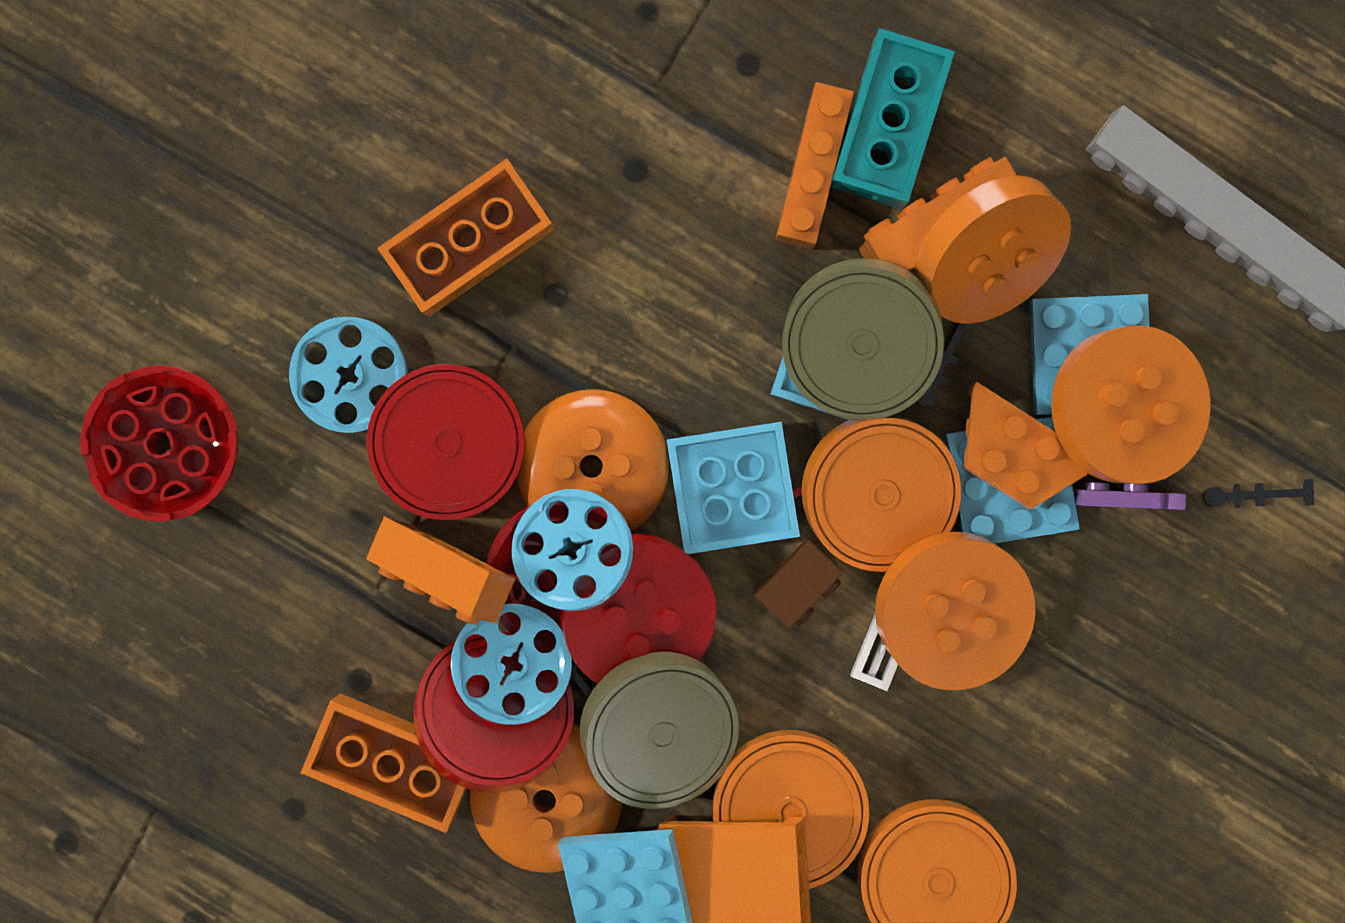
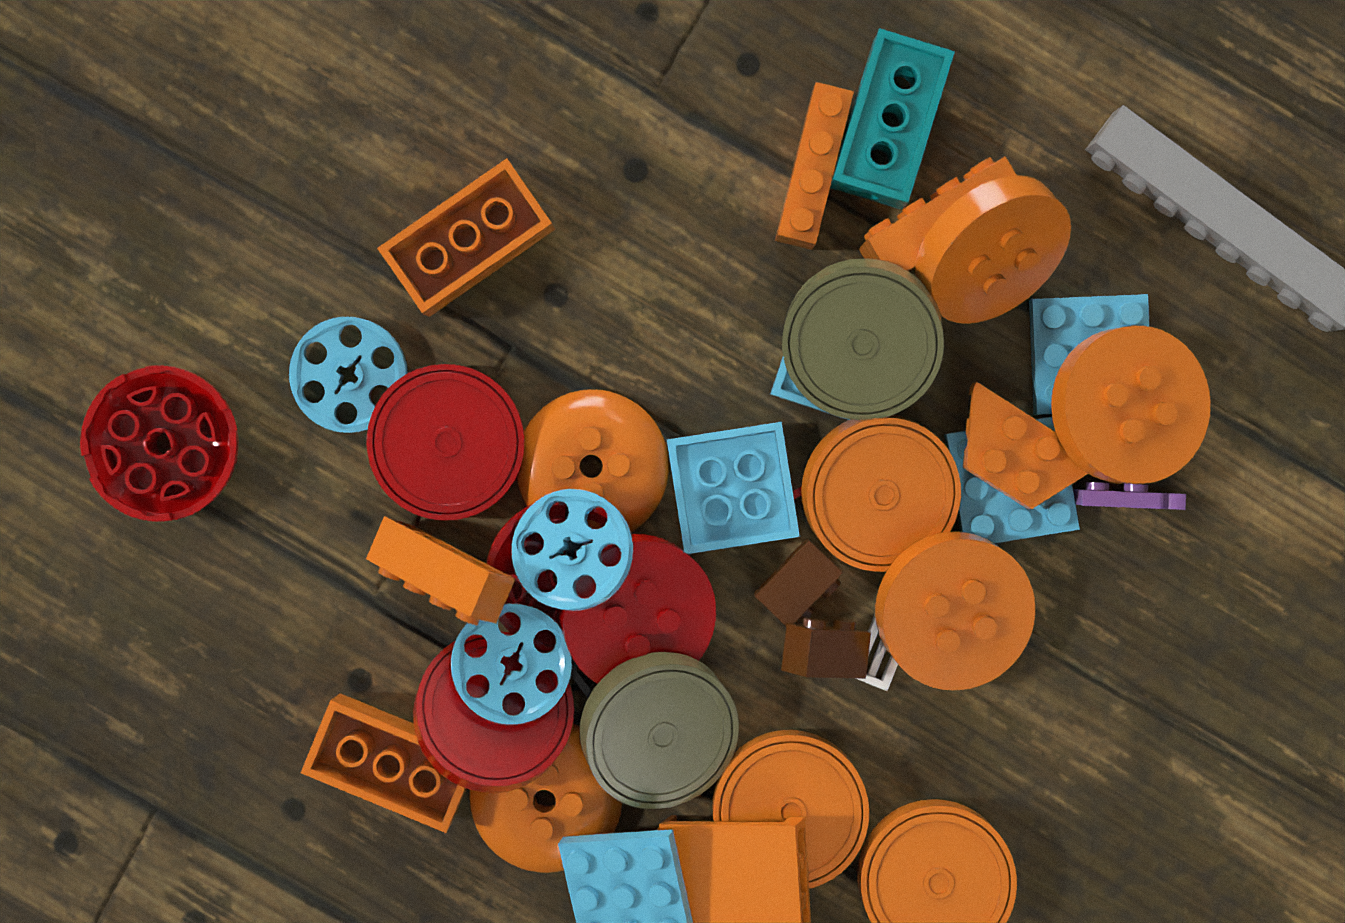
(826, 650): none -> reddish brown brick
(929, 396): black piece -> none
(1215, 496): black piece -> none

